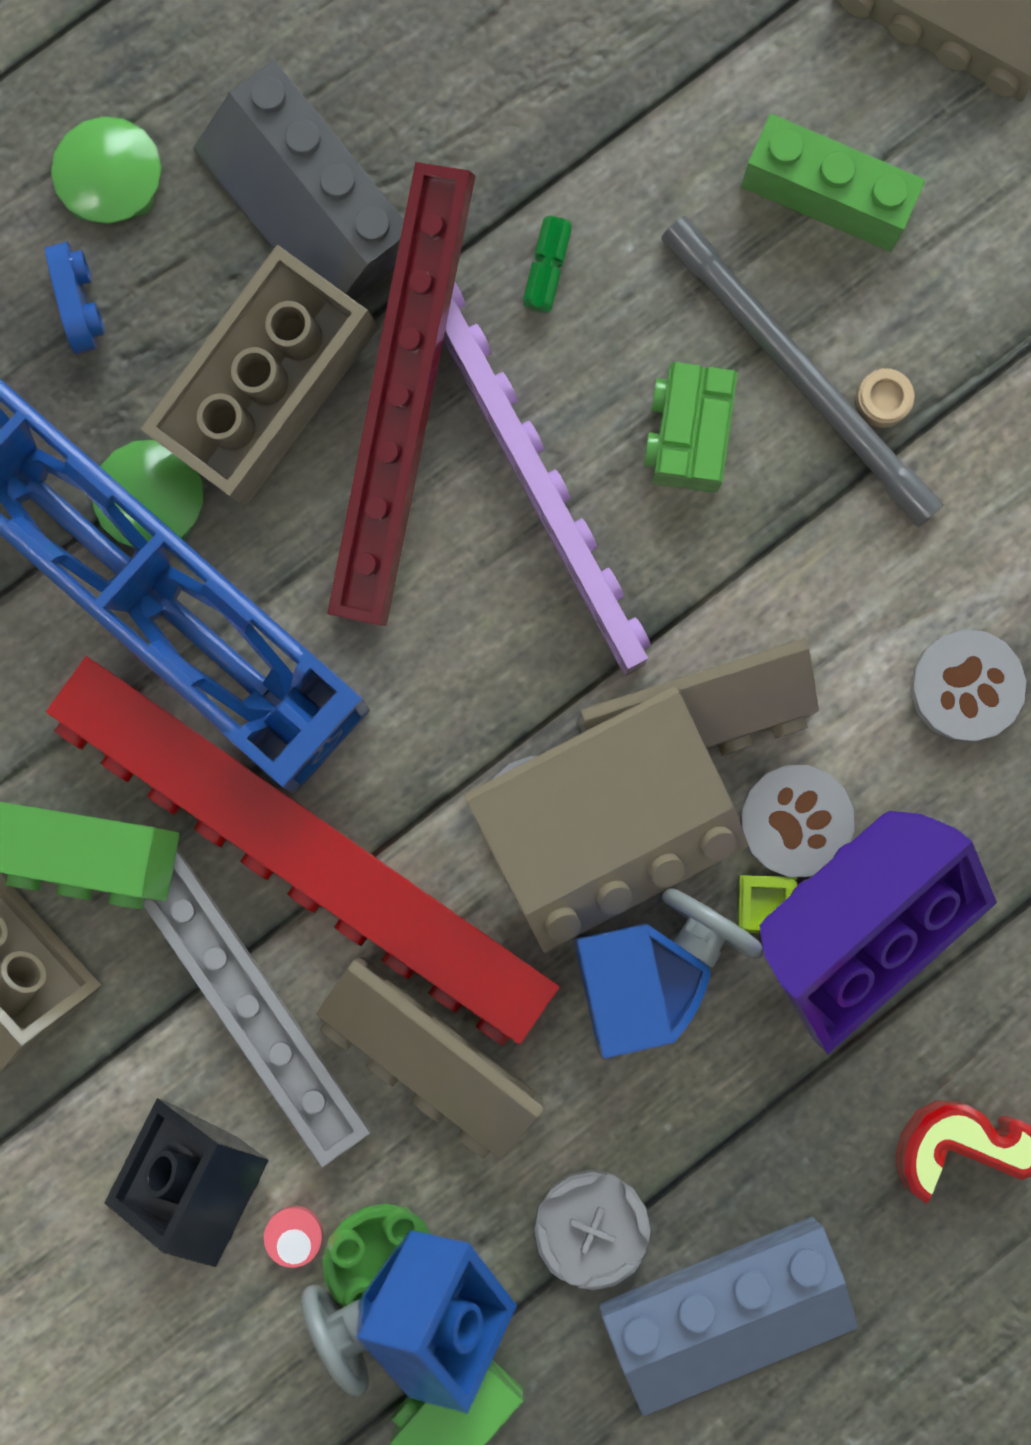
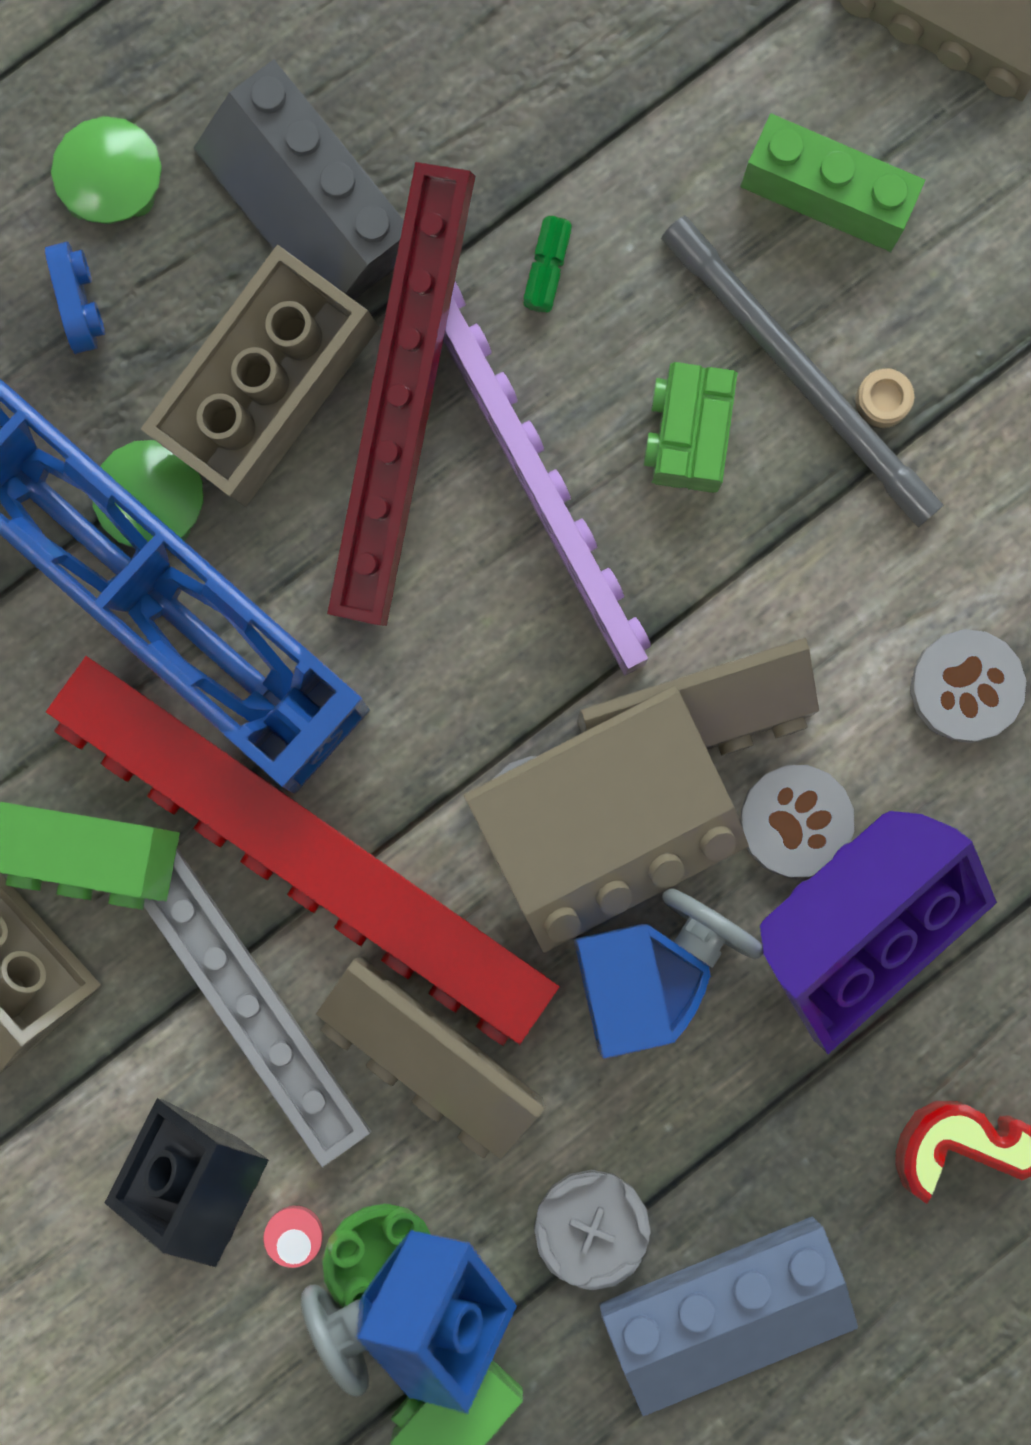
(759, 897): lime tile -> none

